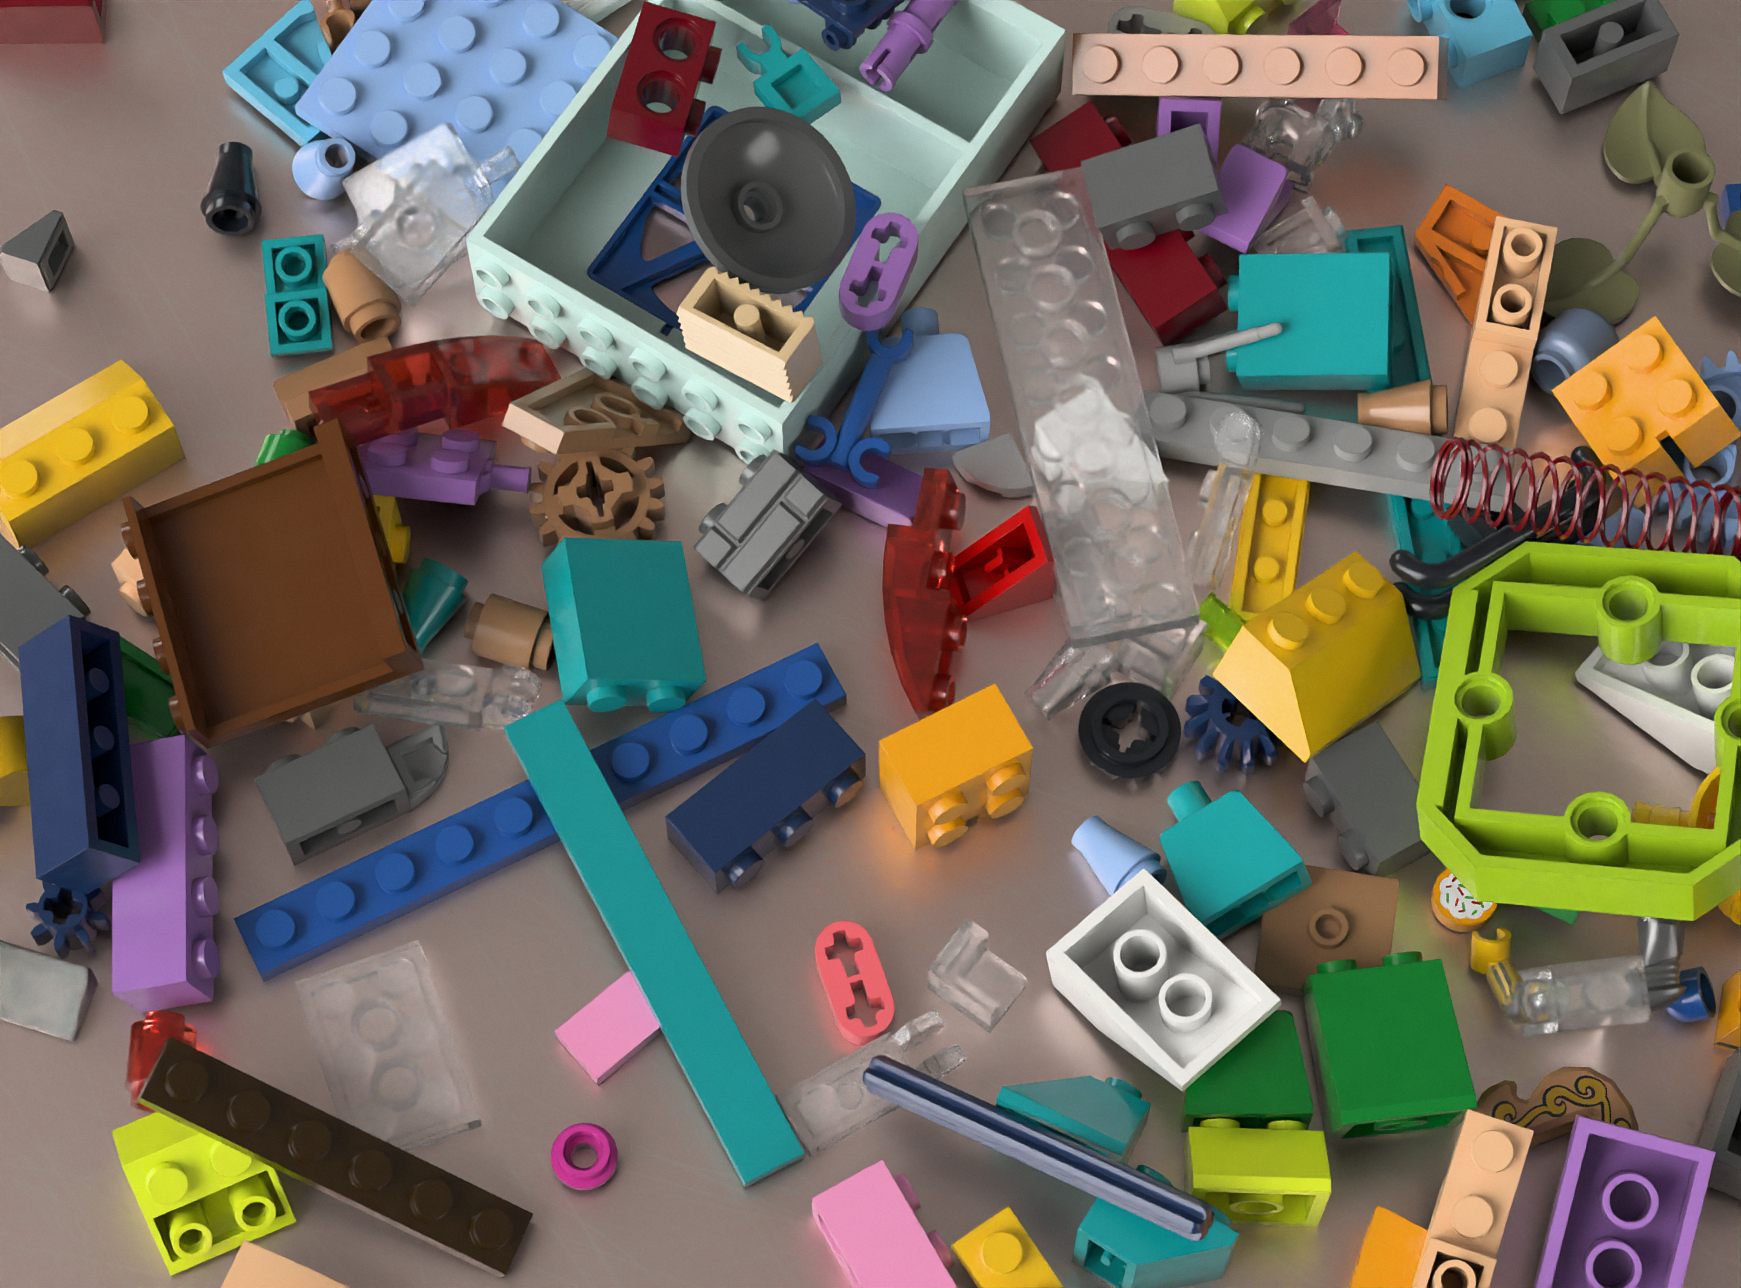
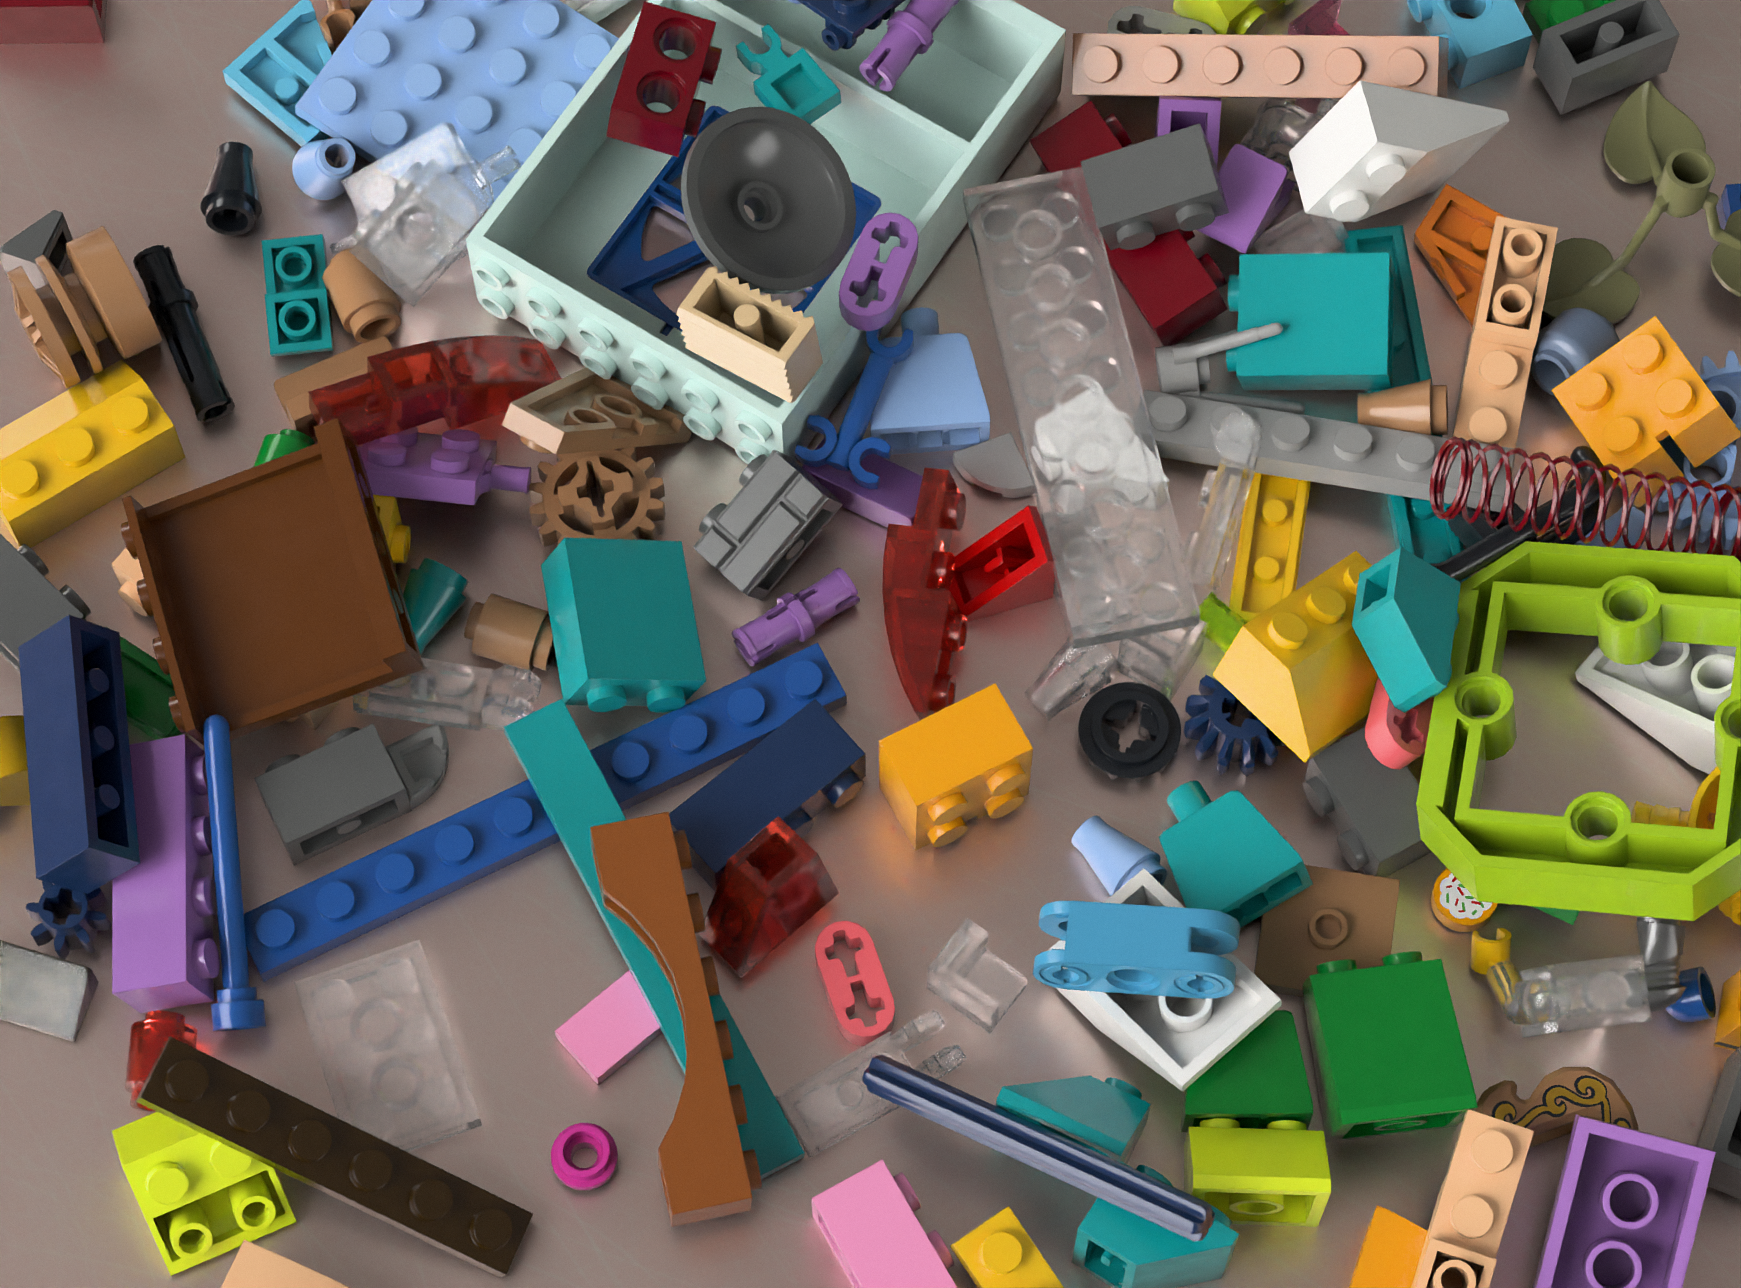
(83, 307): none -> medium nougat wheel
(175, 312): none -> black pin
(237, 1001): none -> blue piece
(644, 887): none -> dark orange arch
(765, 896): none -> clear red slope
(795, 617): none -> medium lavender pin
(1138, 949): none -> dark azure piece
(1386, 149): none -> white slope
(1394, 735): none -> coral beam
(1407, 625): none -> teal slope

